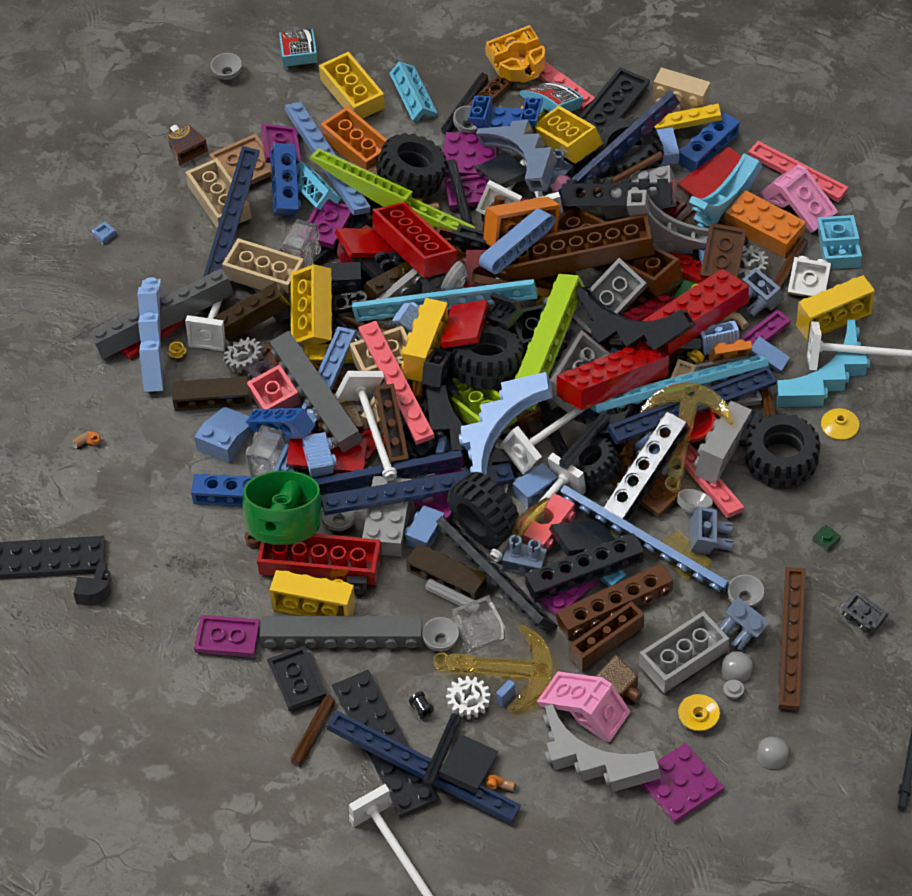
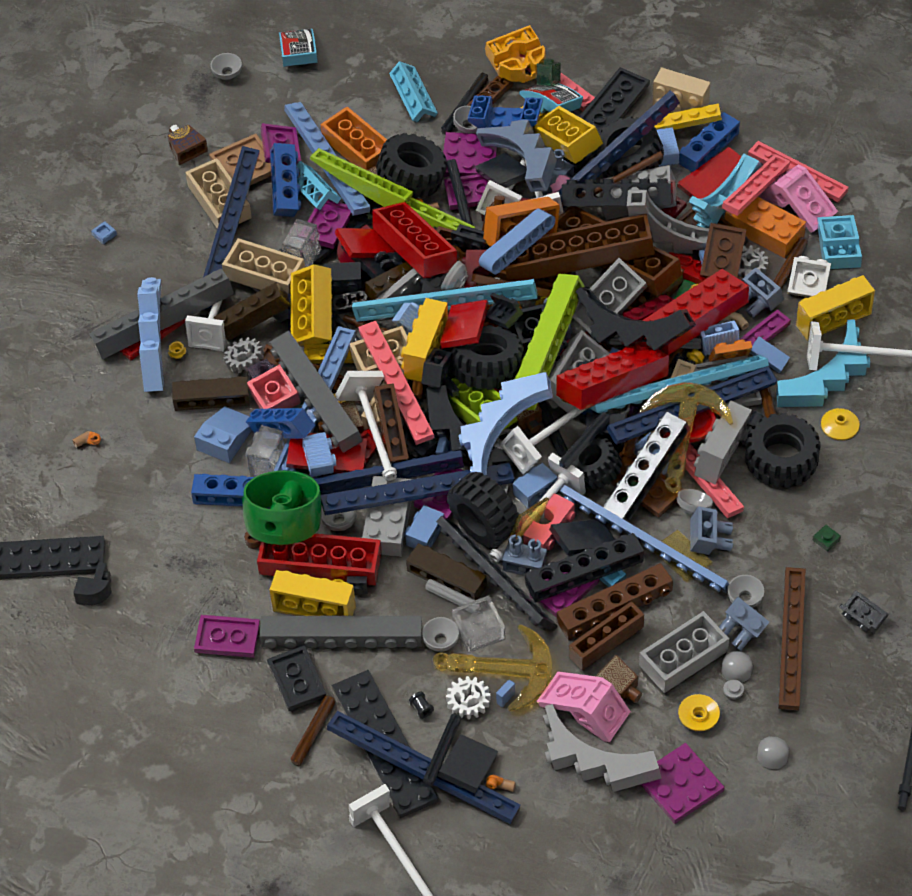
(352, 85): yellow brick -> none
(548, 72): none -> clear green brick
(755, 184): none -> coral plate

